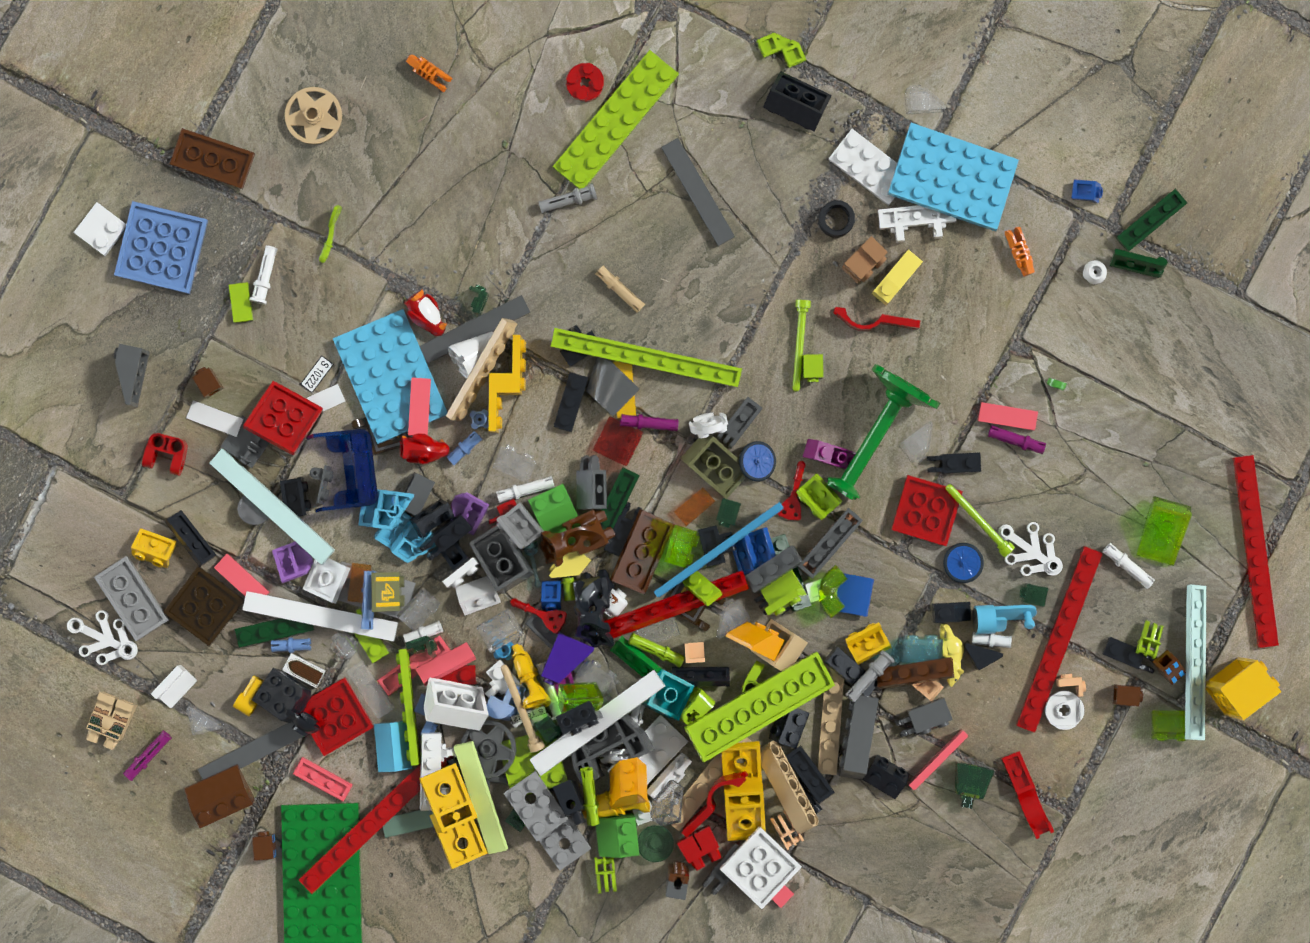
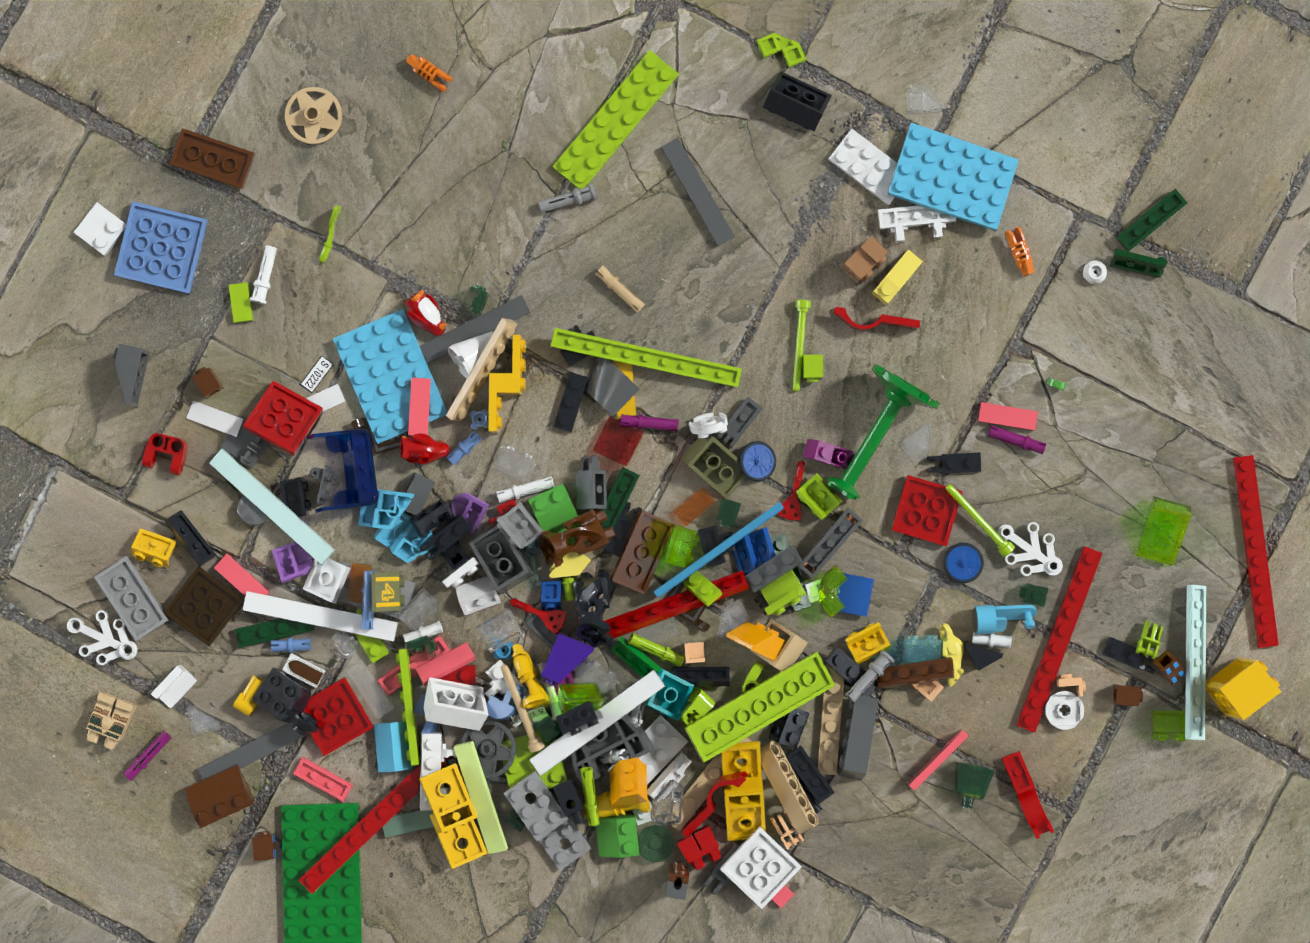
(586, 71): red plate -> none
(605, 872): lime arm -> none
(617, 602): white head -> none
(836, 204): black tyre -> none
(886, 776): black bracket -> none
(926, 717): dark grey hinge -> none
(951, 612): black slope -> none
(1087, 191): blue bracket -> none
(1122, 560): white pin -> none

